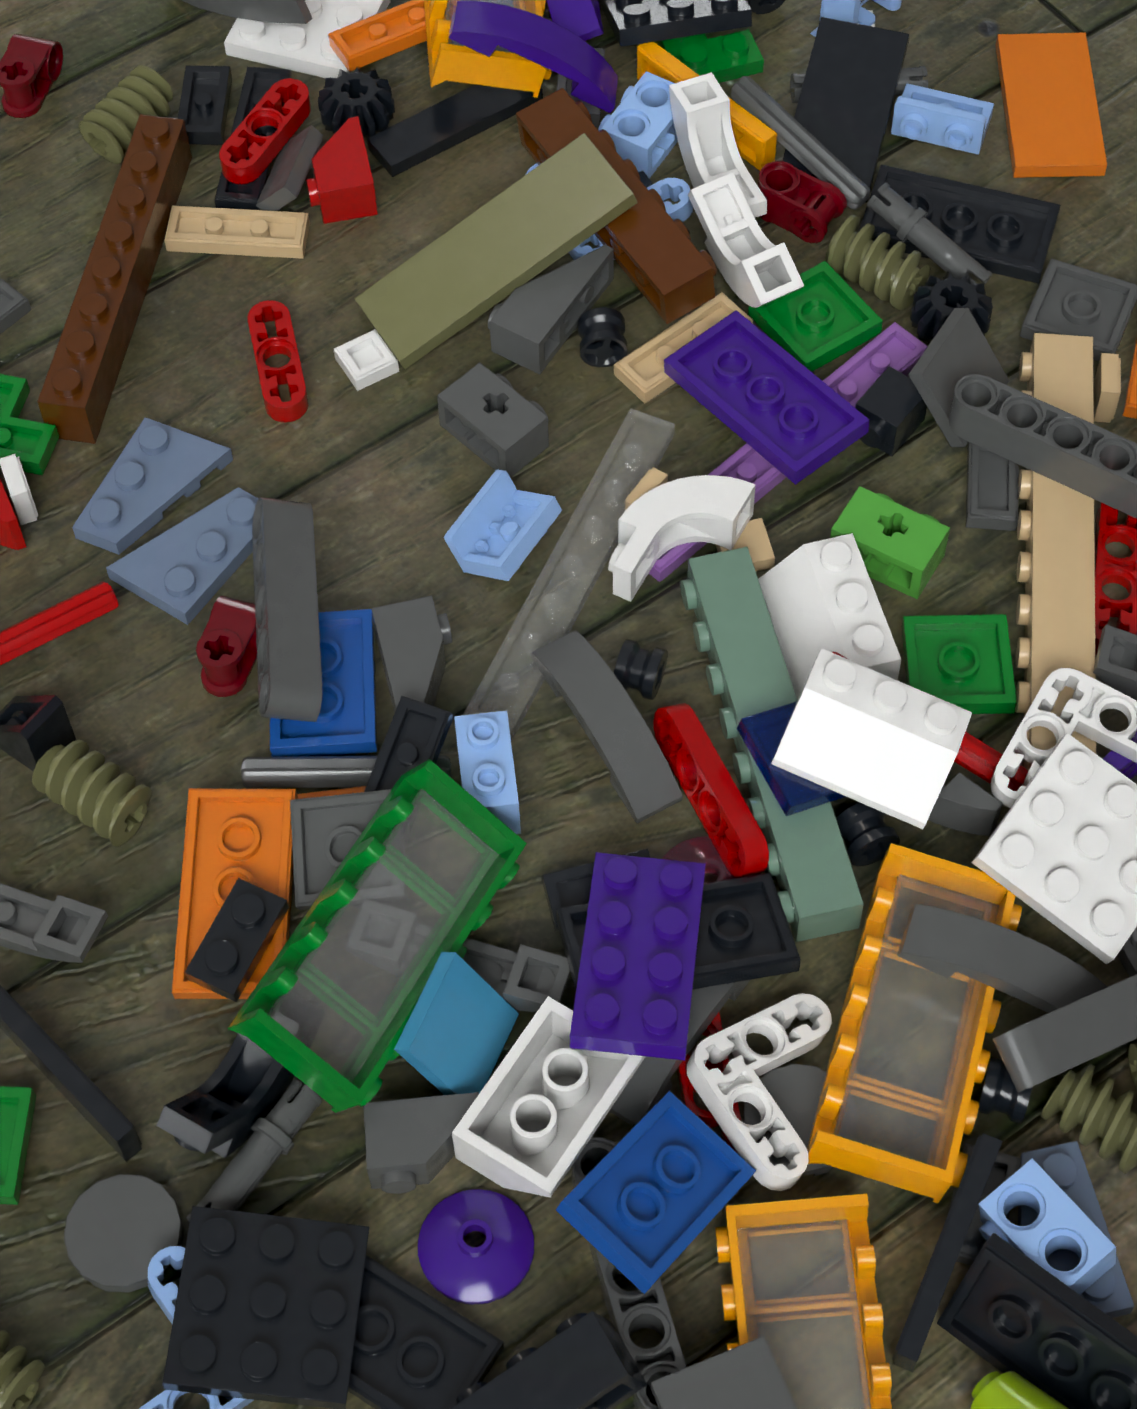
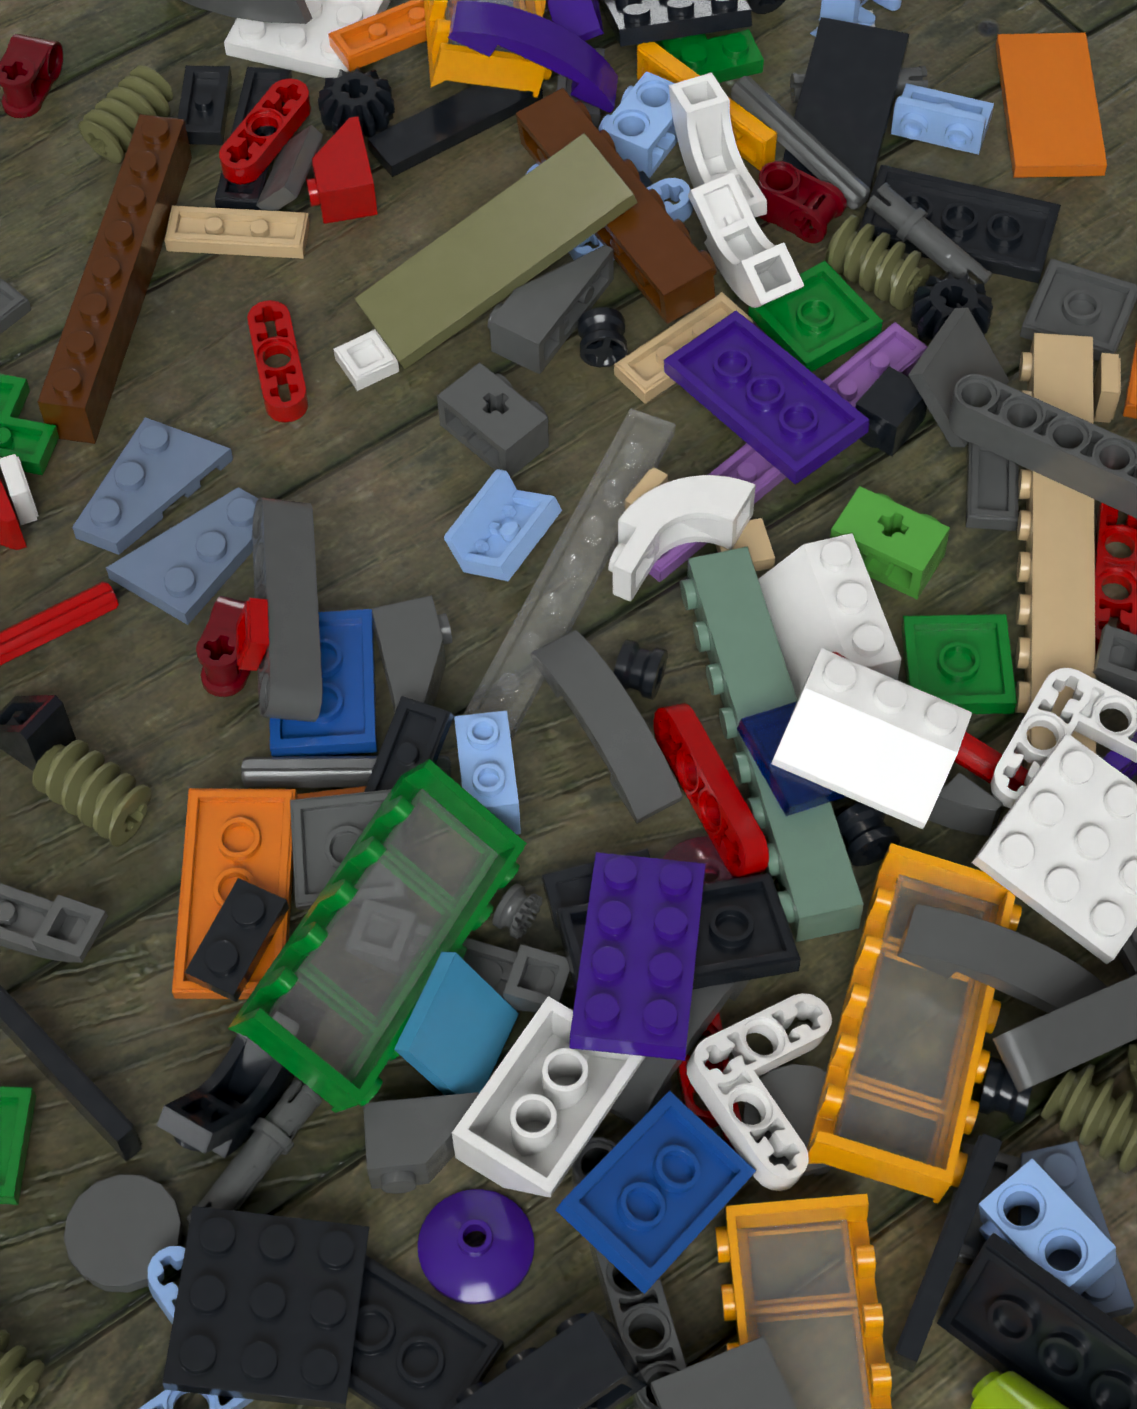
(252, 634): none -> red tile
(516, 910): none -> dark grey bush

